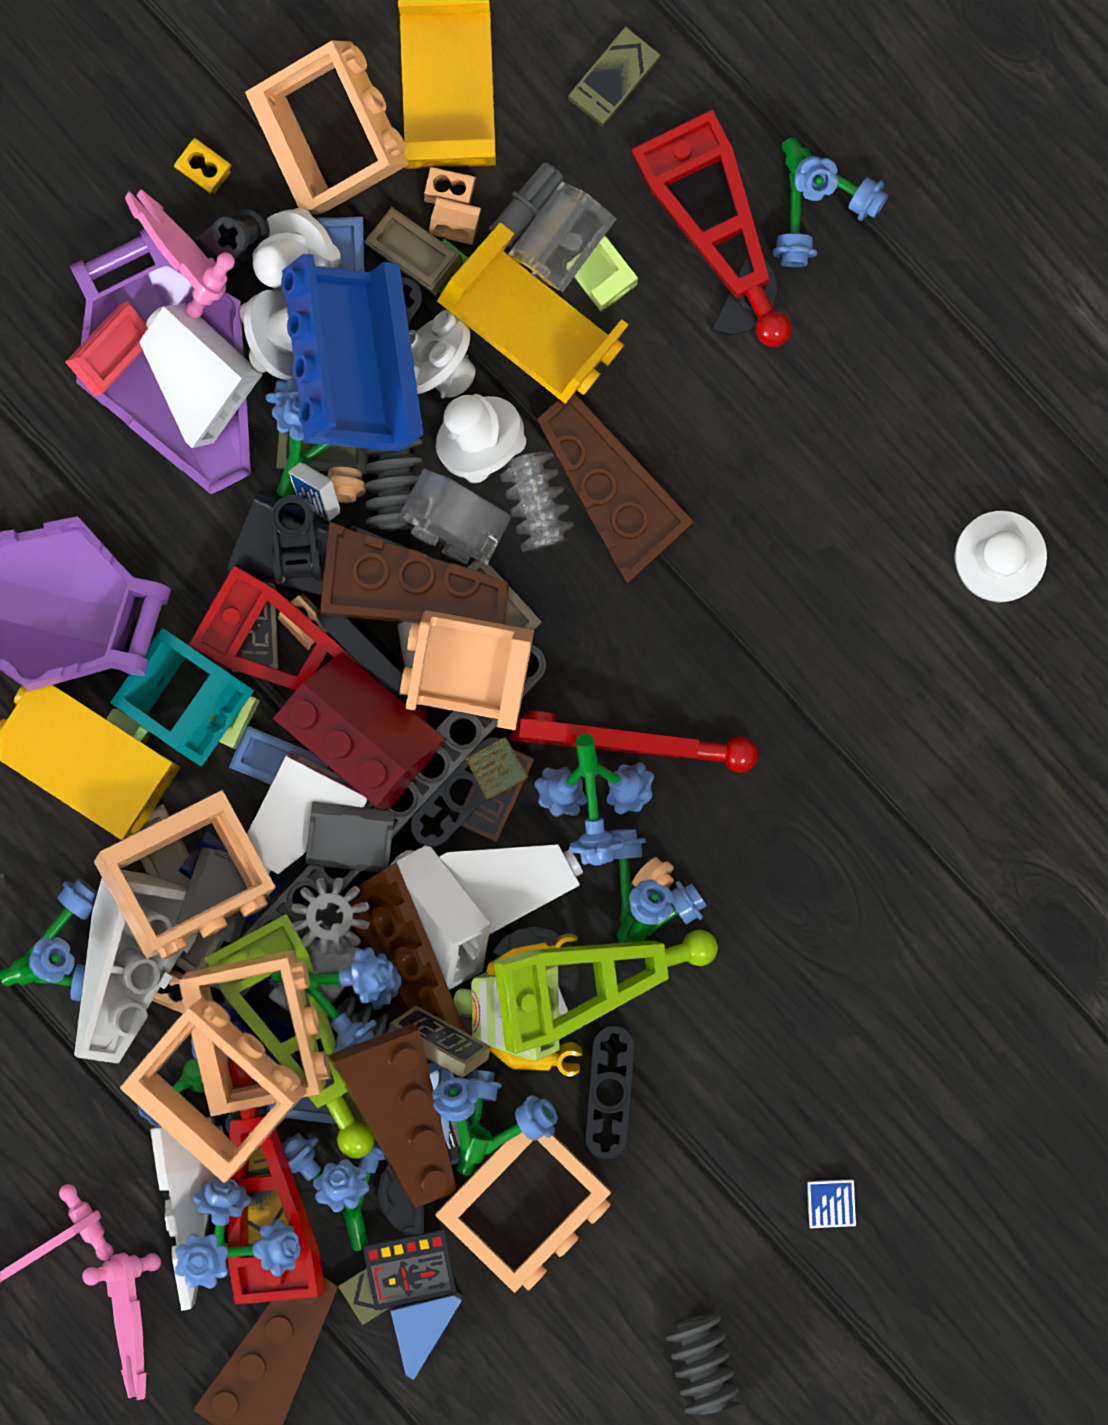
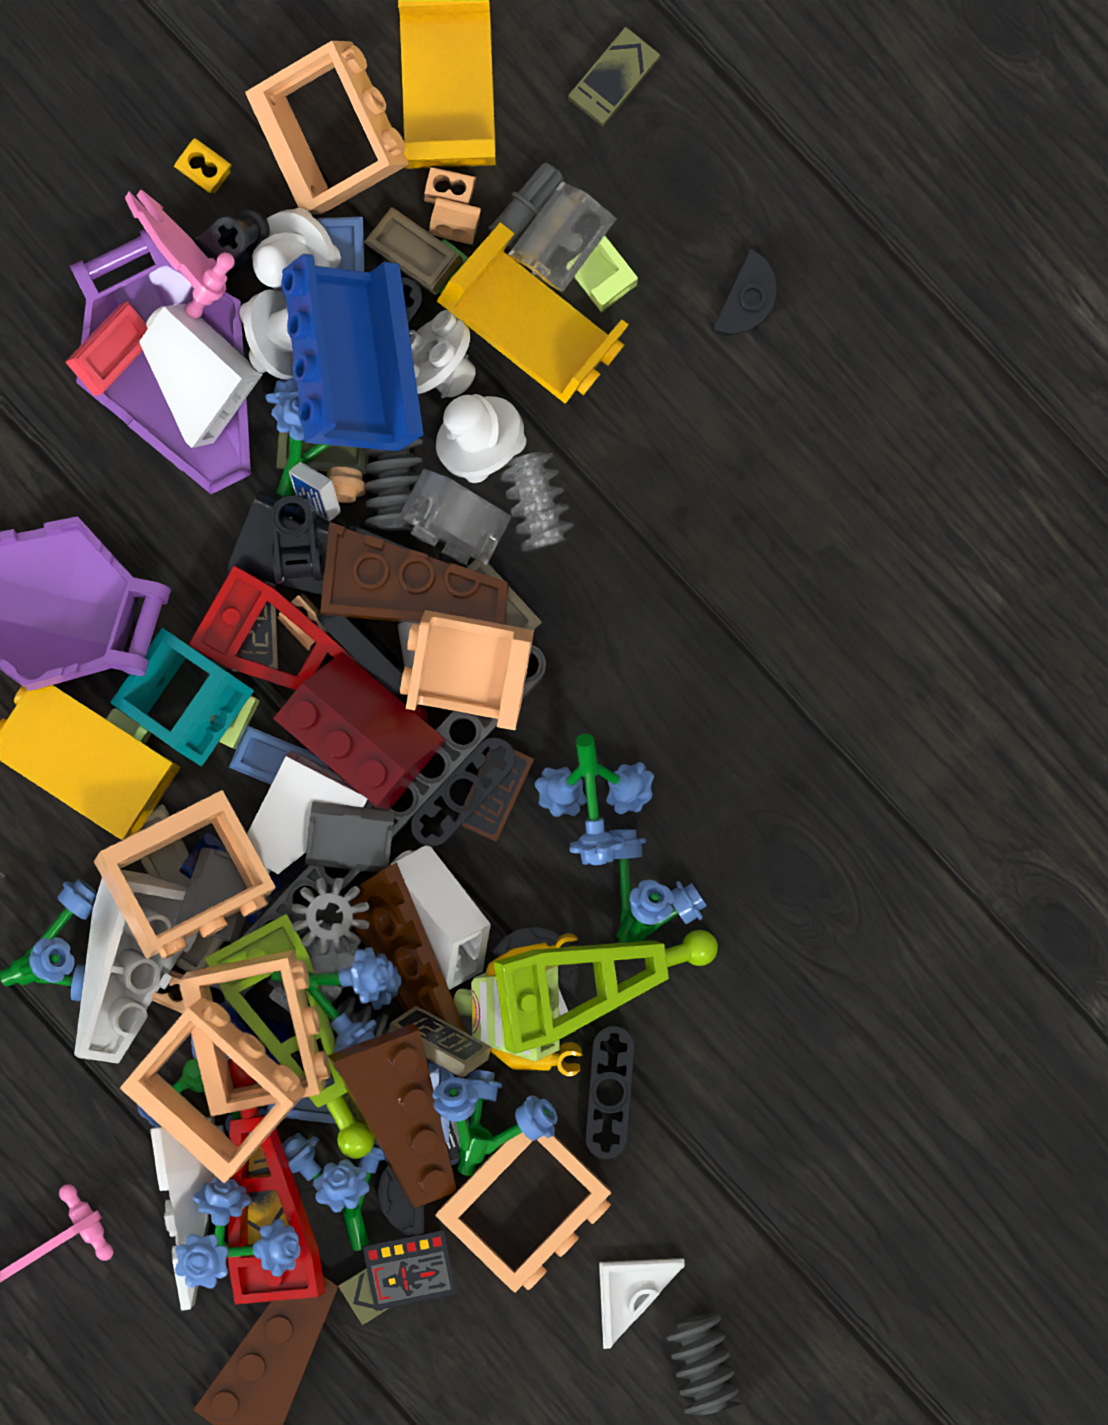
(120, 1279): bright pink piece -> none
(419, 1328): medium blue slope -> none
(496, 768): clear yellow tile -> none
(513, 880): white slope -> none
(540, 727): red plate -> none
(618, 494): reddish brown wing -> none
(629, 1289): none -> white tile
(656, 871): light nougat plate -> none
(684, 153): red plate -> none
(816, 178): medium blue plant -> none
(831, 1203): tile -> none
(1000, 556): white plate -> none

